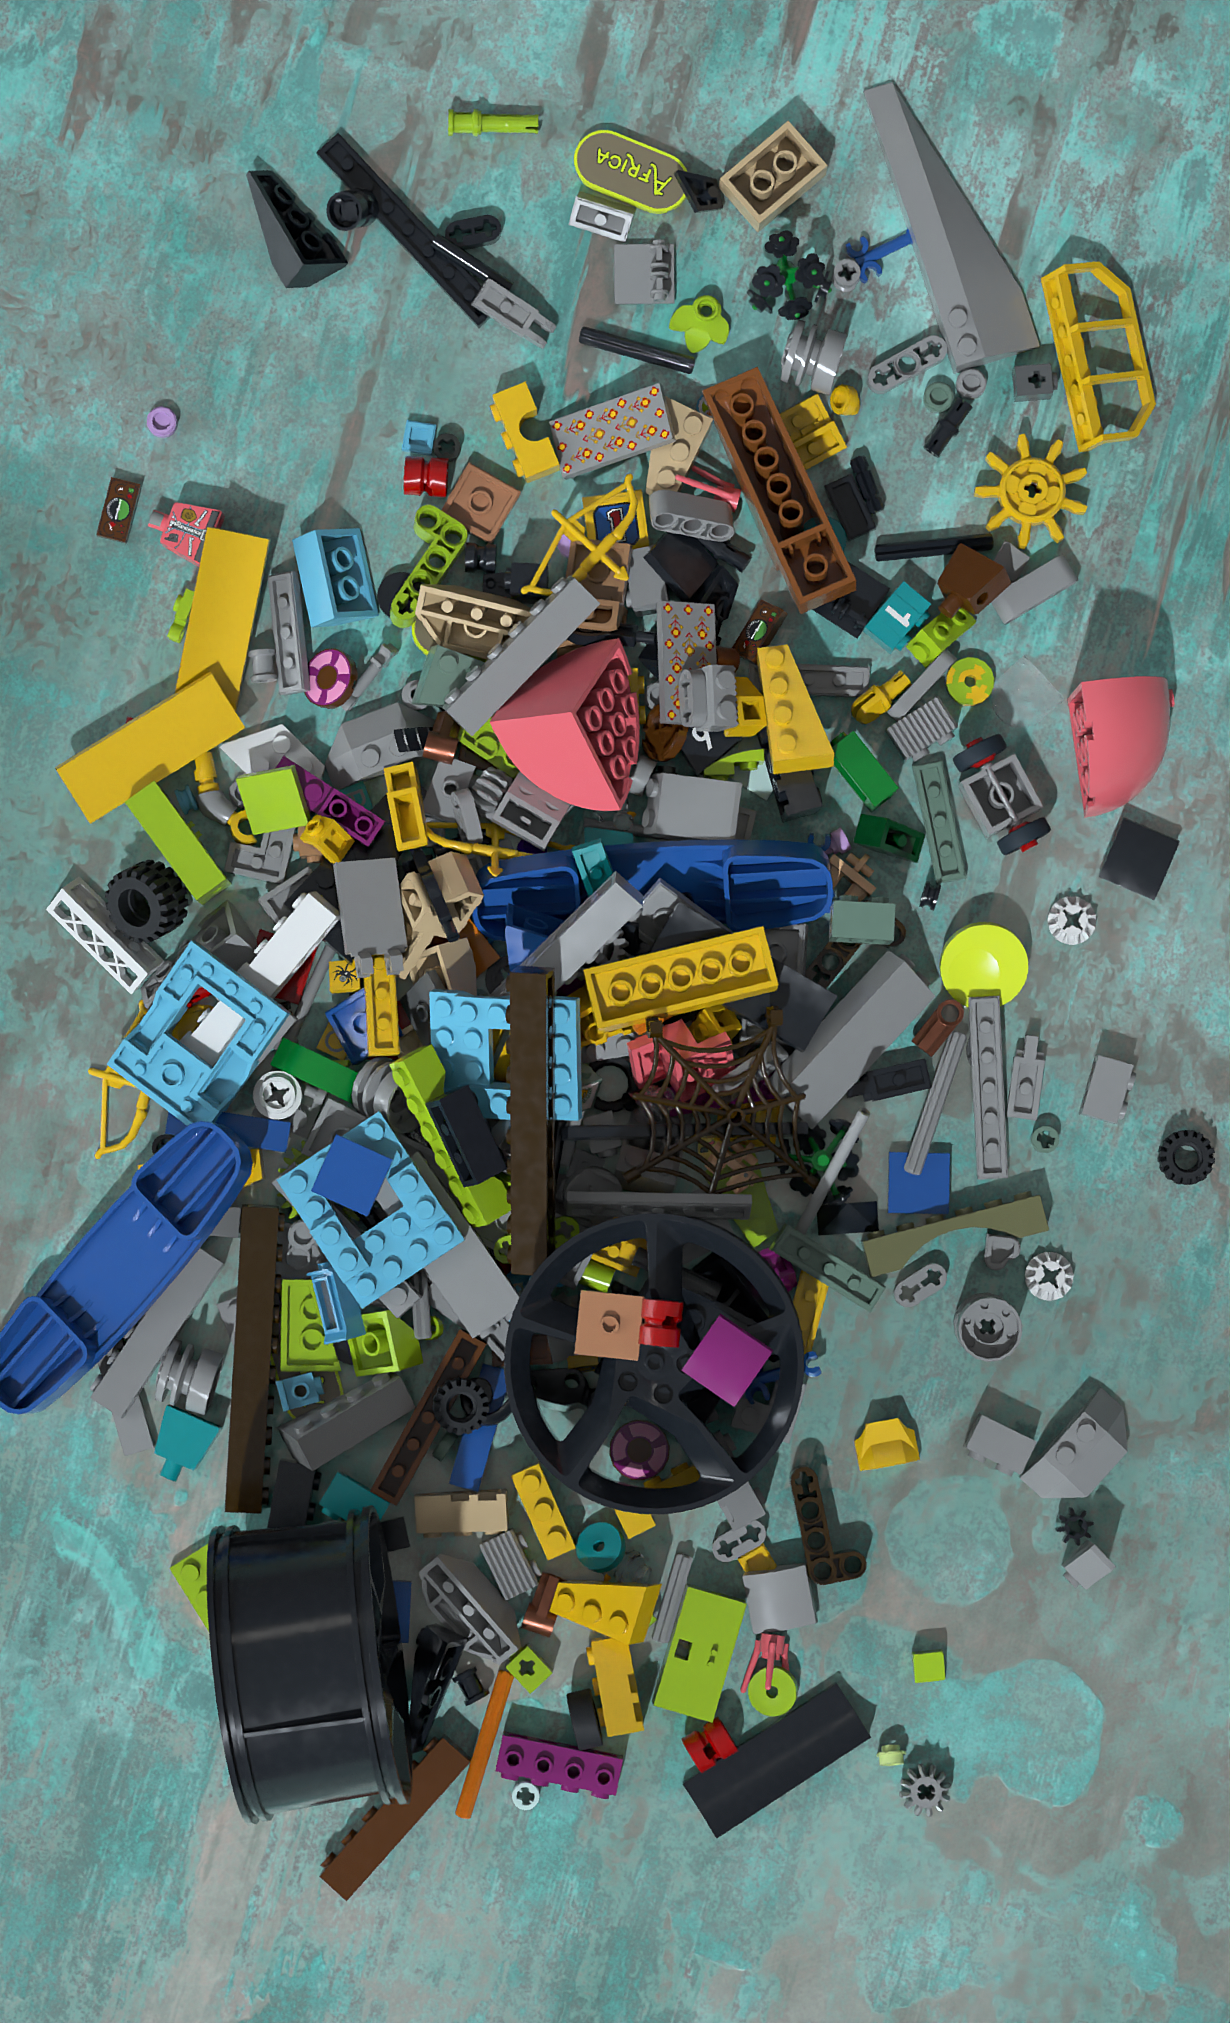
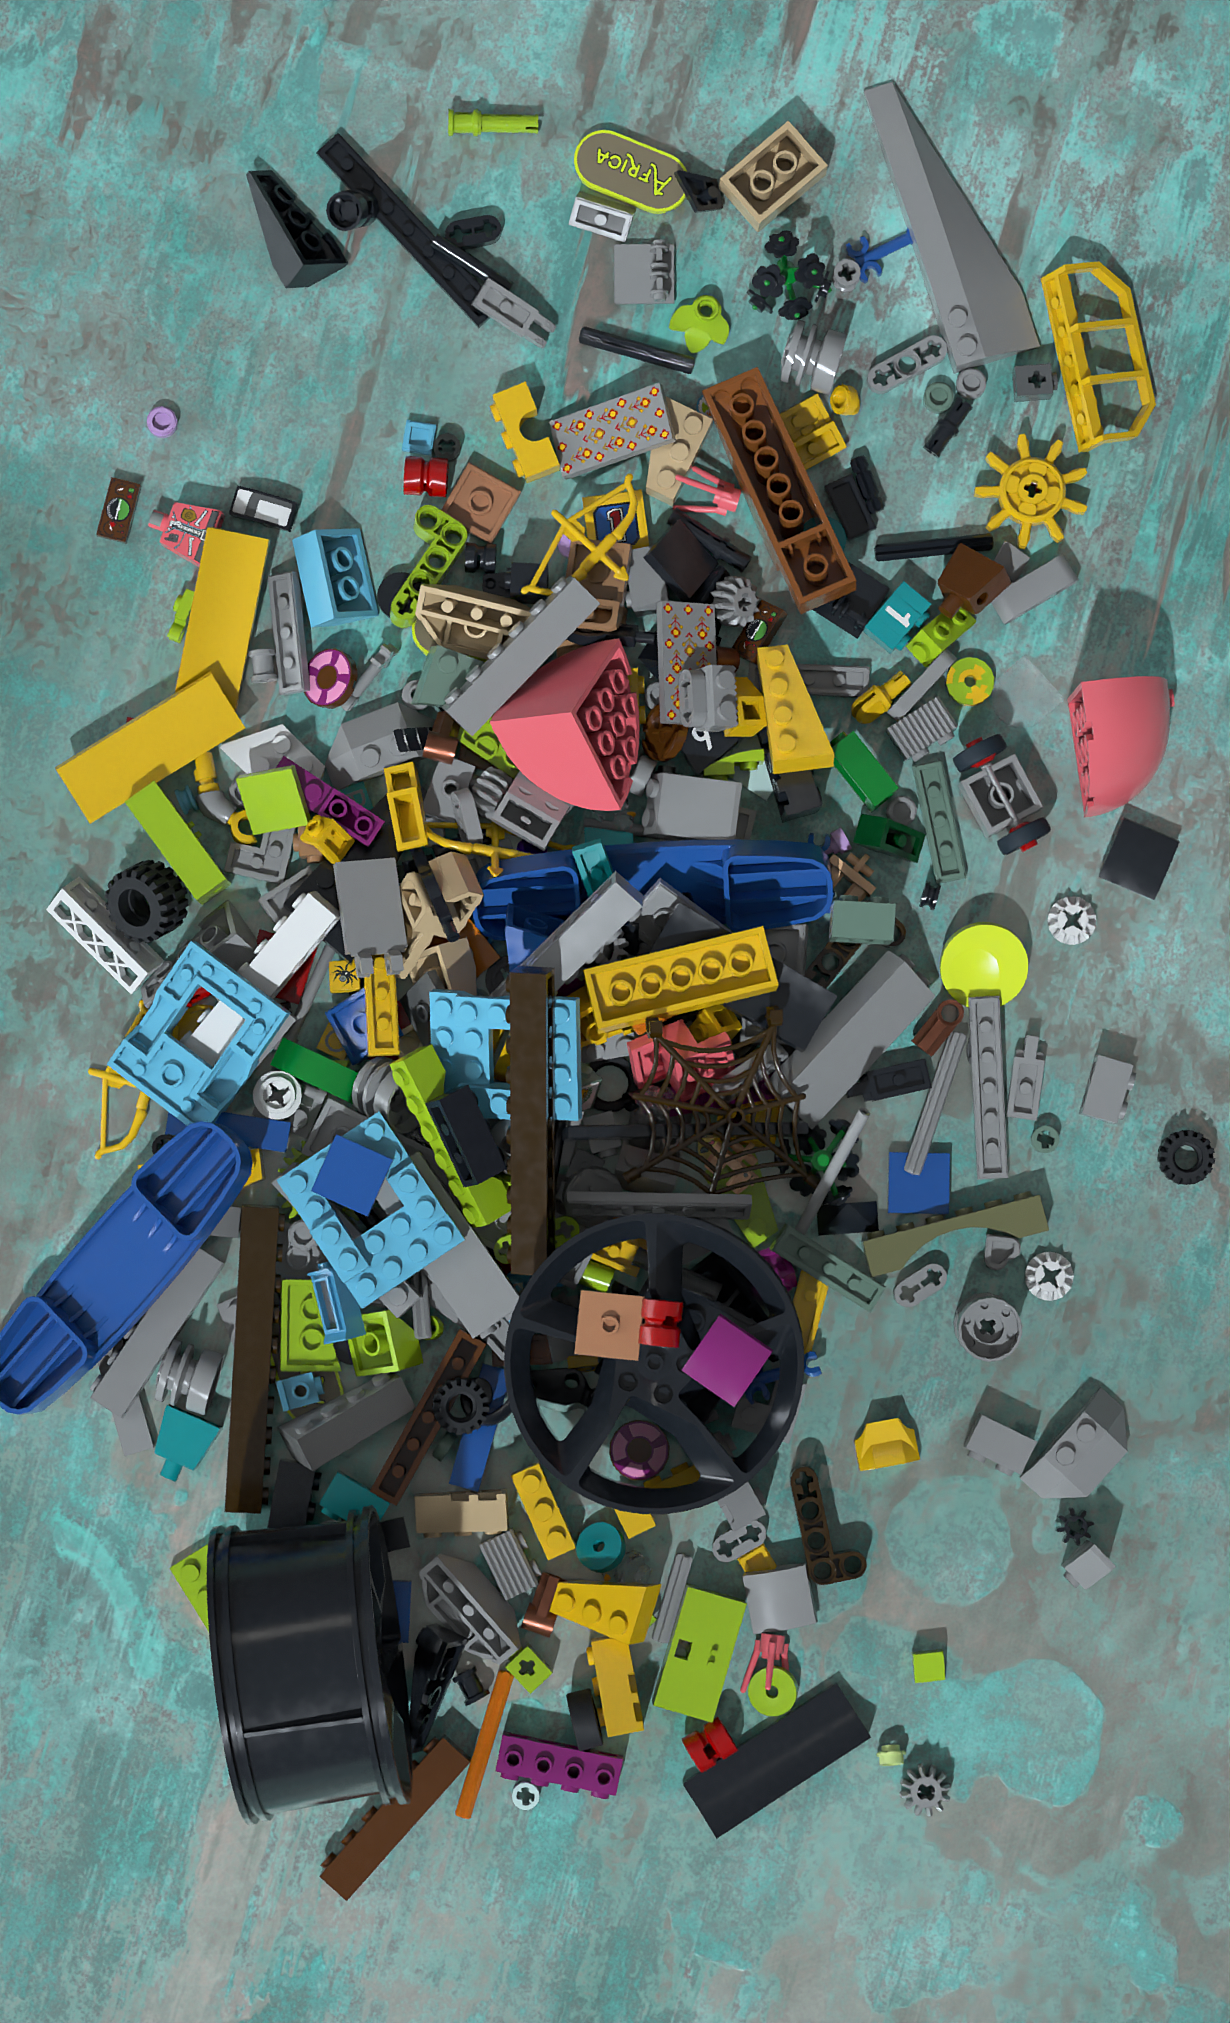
(263, 508): none -> slope
(691, 515): light grey beam -> none
(735, 601): none -> light grey gear
(901, 810): none -> light grey tile

